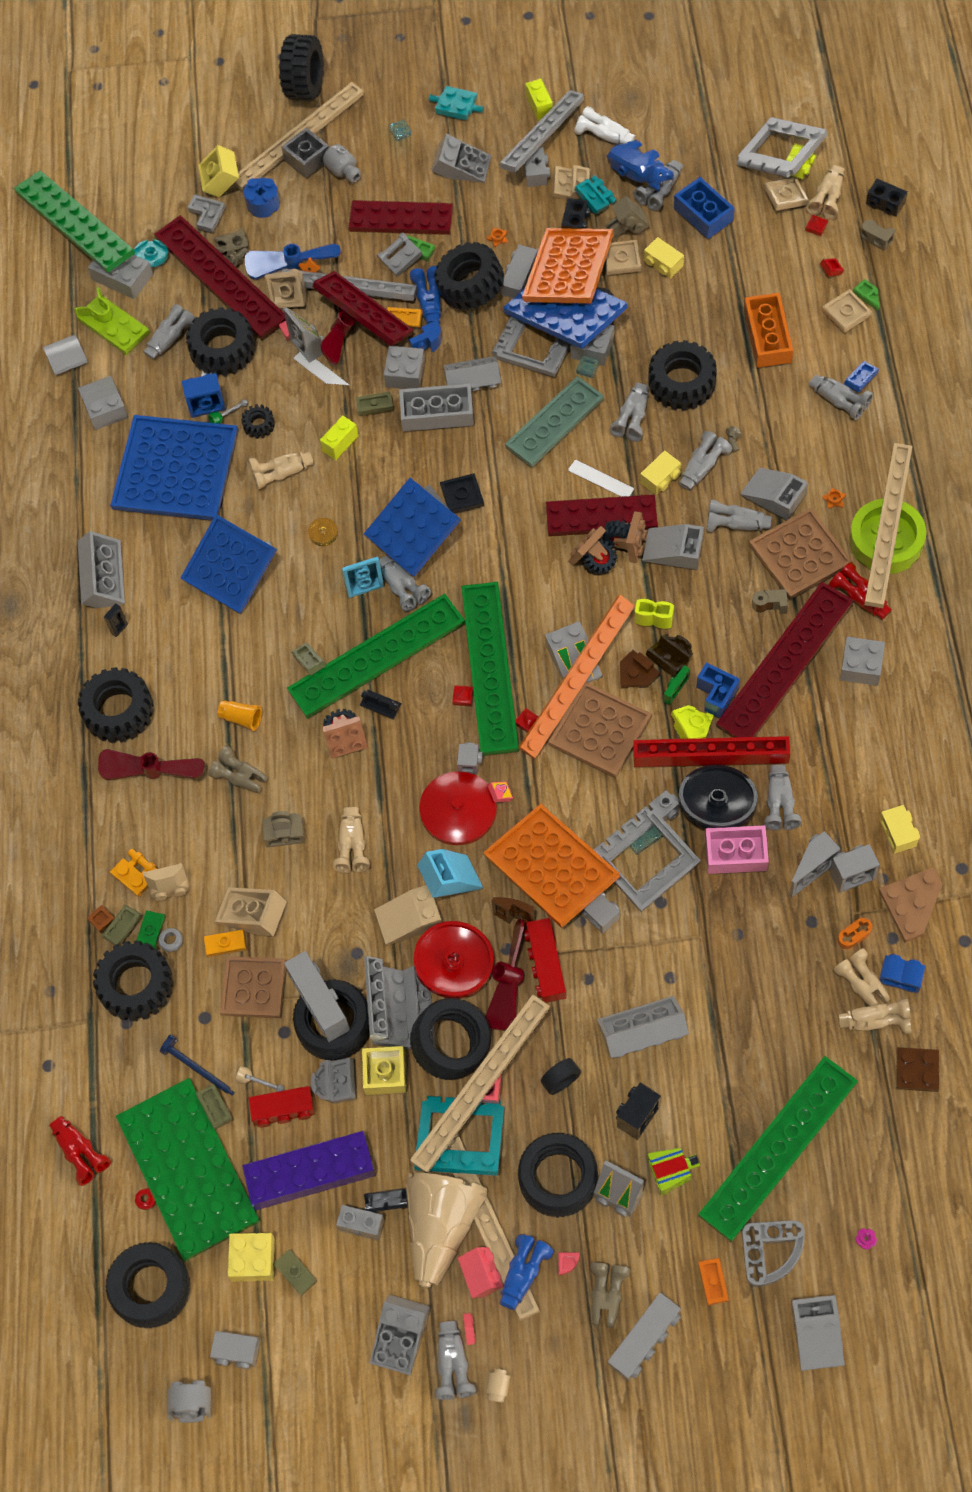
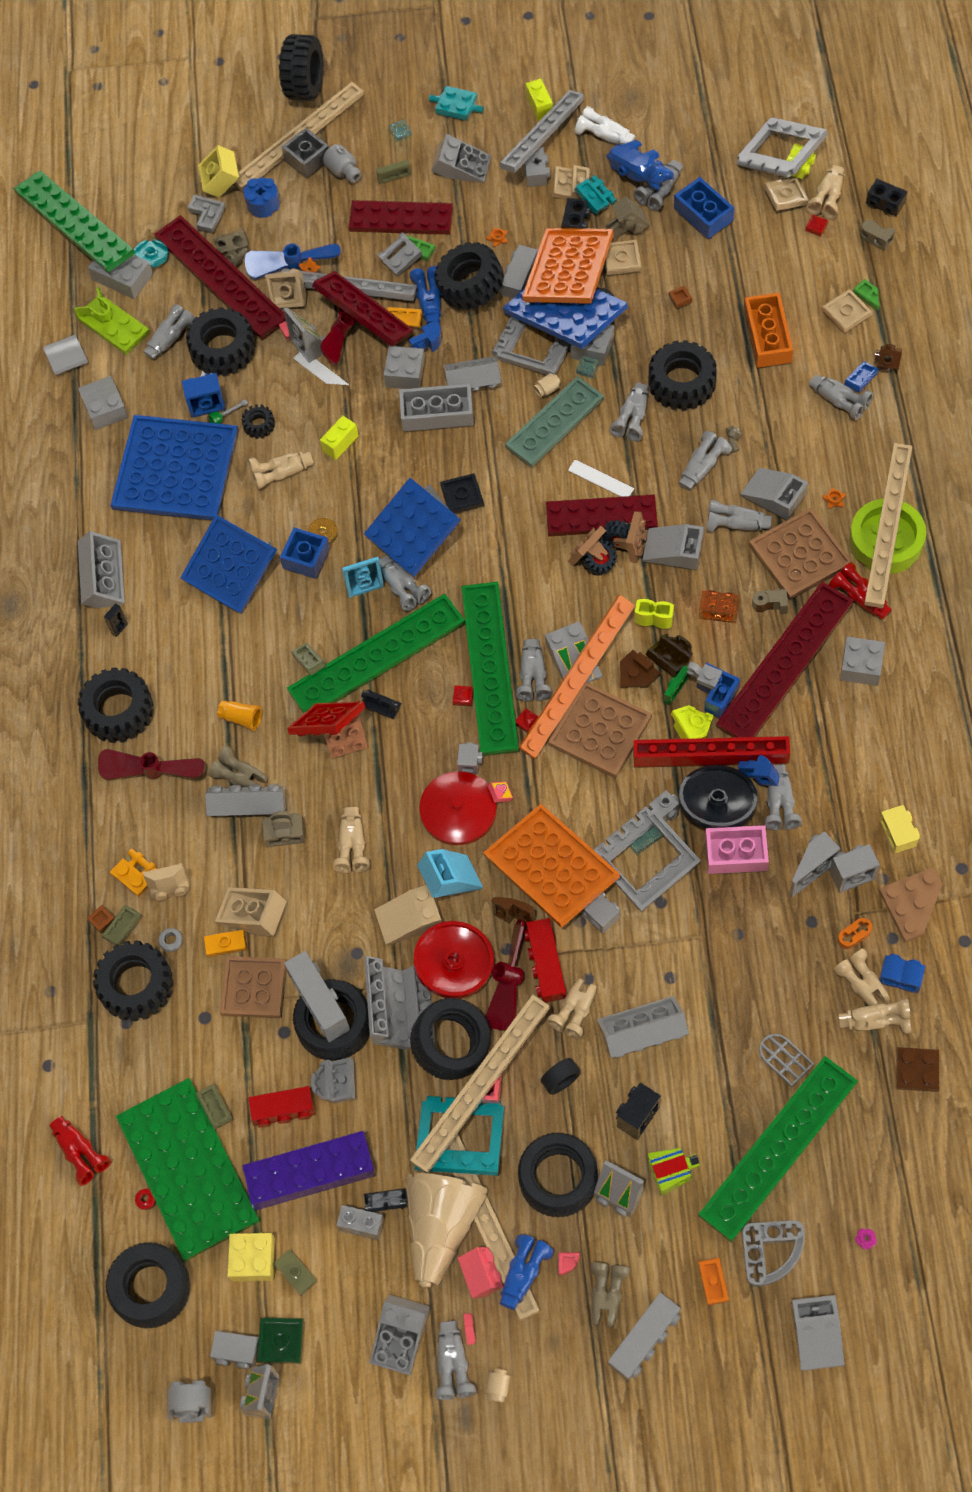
(151, 928): green plate -> none
(168, 1047): dark blue piece -> none
(245, 800): none -> light grey brick
(245, 1075): hinge -> none
(261, 1392): none -> light grey slope
(280, 1340): none -> dark green plate
(304, 552): none -> blue brick
(326, 718): none -> red plate
(374, 403): olive plate -> none
(384, 1070): light yellow brick -> none
(393, 172): none -> olive plate
(532, 667): none -> light grey piece
(547, 385): none -> tan brick
(577, 1002): none -> tan piece
(660, 473): light yellow brick -> none
(663, 258): light yellow brick -> none
(680, 297): none -> dark orange plate
(707, 676): none -> light grey plate
(719, 606): none -> clear orange brick
(761, 770): none -> blue brick
(786, 1066): none -> light grey window
(832, 267): red tile -> none
(893, 362): none -> reddish brown brick

